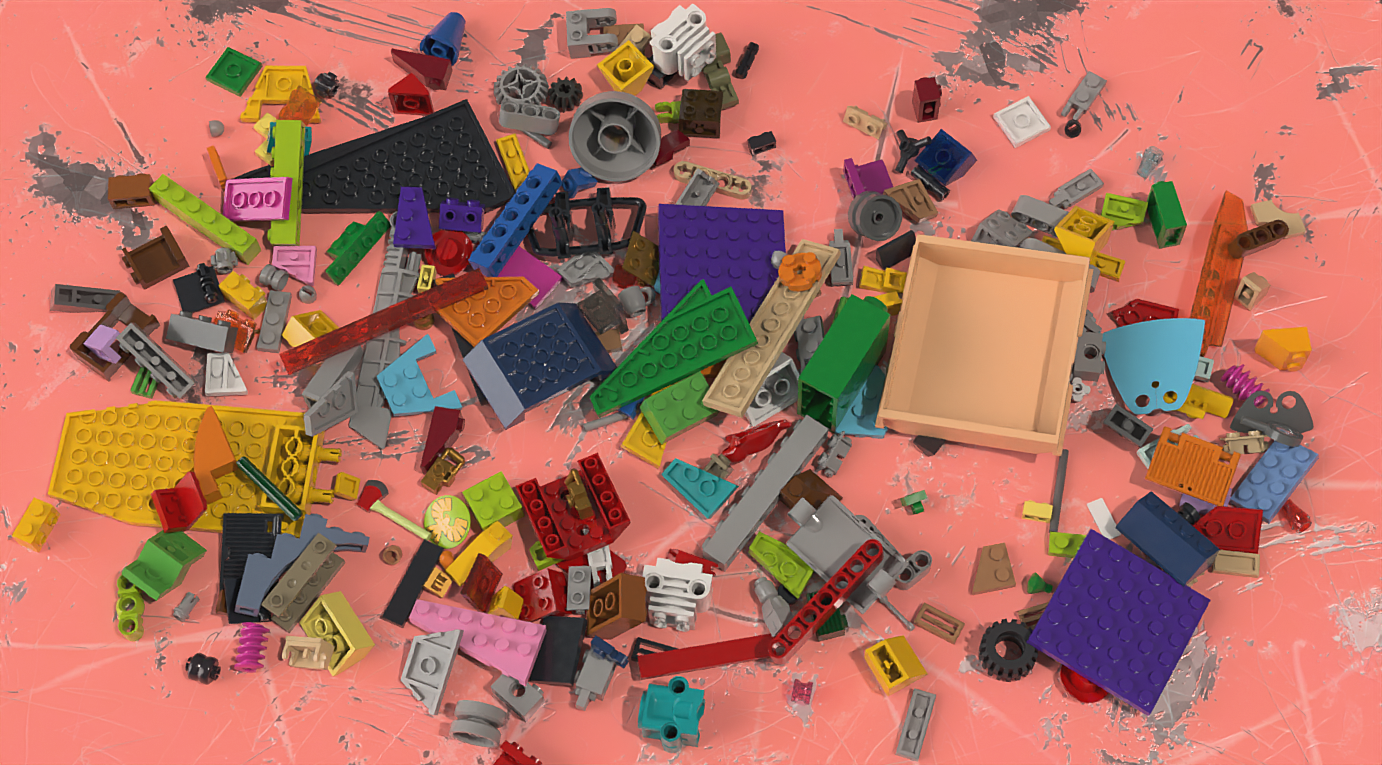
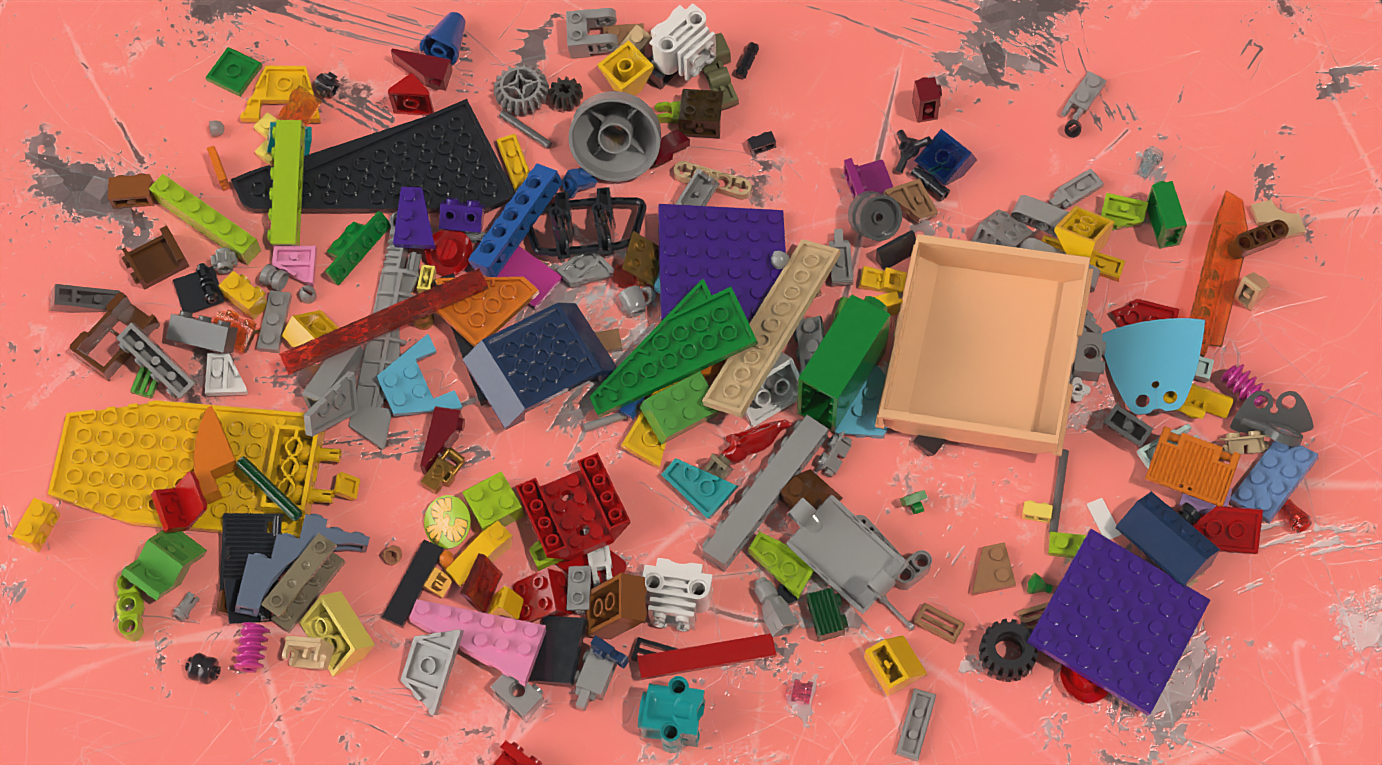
(100, 342): lavender panel -> none
(257, 199): tile -> none
(370, 501): piece -> none
(477, 723): light grey wheel -> none
(529, 117): light grey beam -> none
(577, 495): pearl gold piece -> none
(603, 309): clear smoke bracket -> none
(684, 558): red piece -> none
(796, 262): orange plate -> none
(823, 612): red beam -> none
(862, 121): tan hinge -> none
(1022, 122): white tile -> none
(1237, 564): tan tile -> none
(1285, 347): light orange slope -> none

